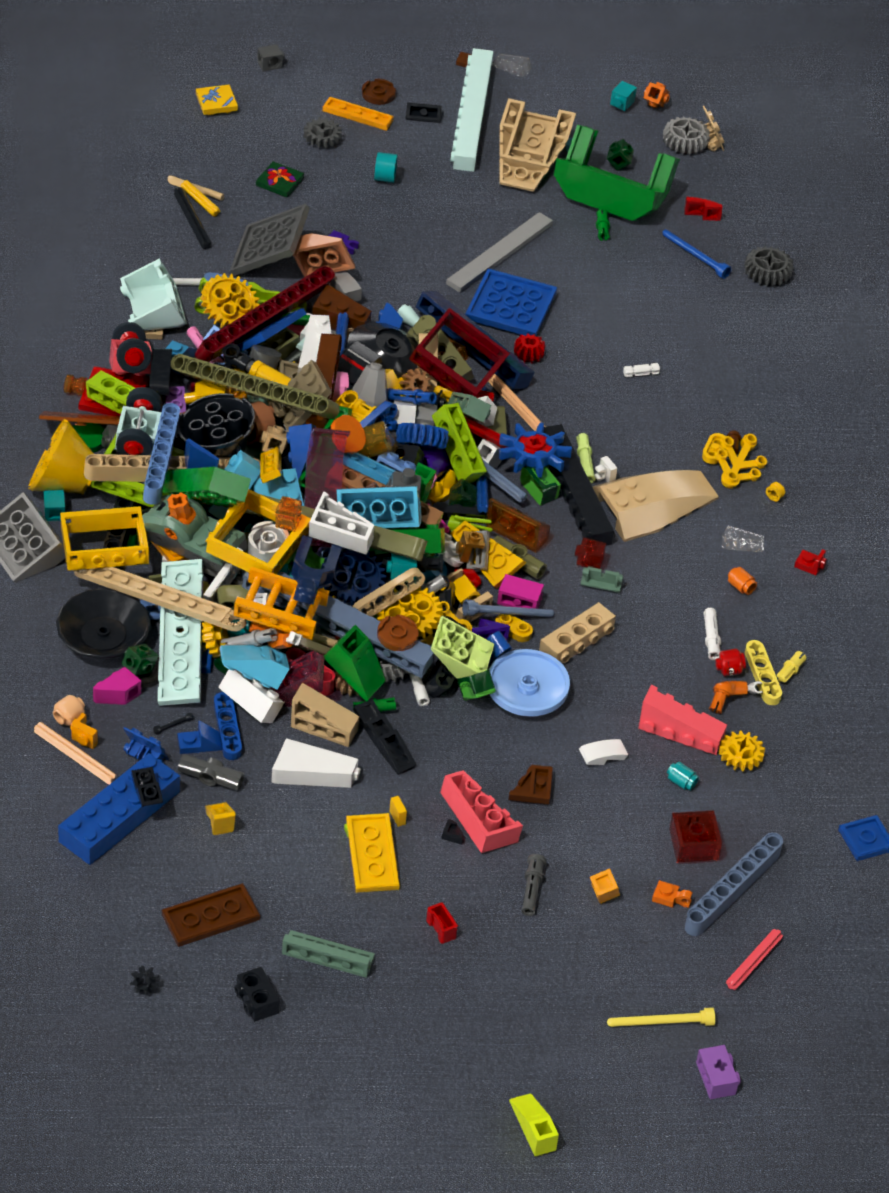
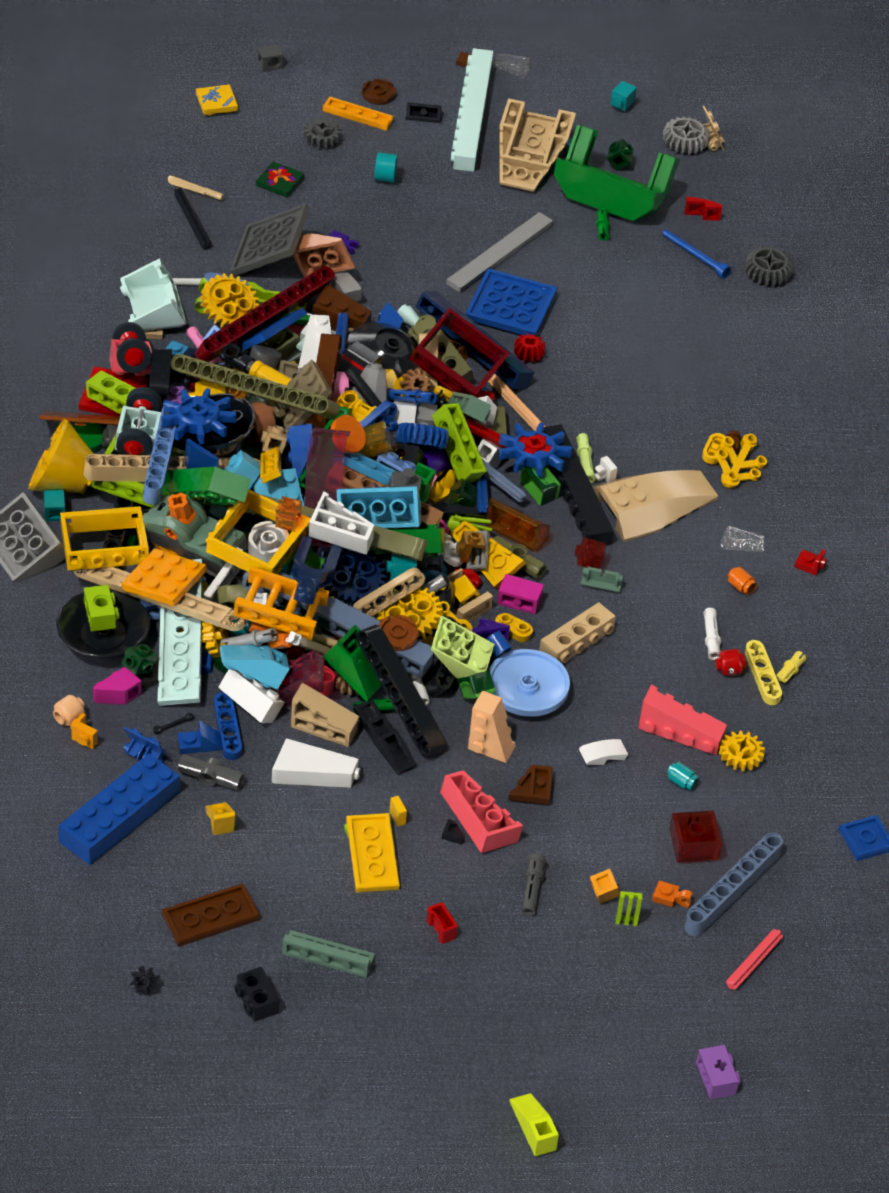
(74, 384): clear orange wheel -> none
(75, 753): light nougat axle -> none
(100, 608): none -> lime brick
(146, 786): black slope -> none
(164, 577): none -> light orange plate
(198, 415): none -> blue gear
(200, 198): yellow axle -> none
(362, 387): none -> black axle
(401, 690): none -> black beam
(471, 608): sand blue piece -> none
(489, 728): none -> light nougat wedge
(627, 918): none -> lime tile
(641, 370): white axle -> none
(652, 91): orange brick -> none
(705, 1017): light yellow piece -> none
(729, 688): orange arm -> none
(775, 491): yellow bush -> none

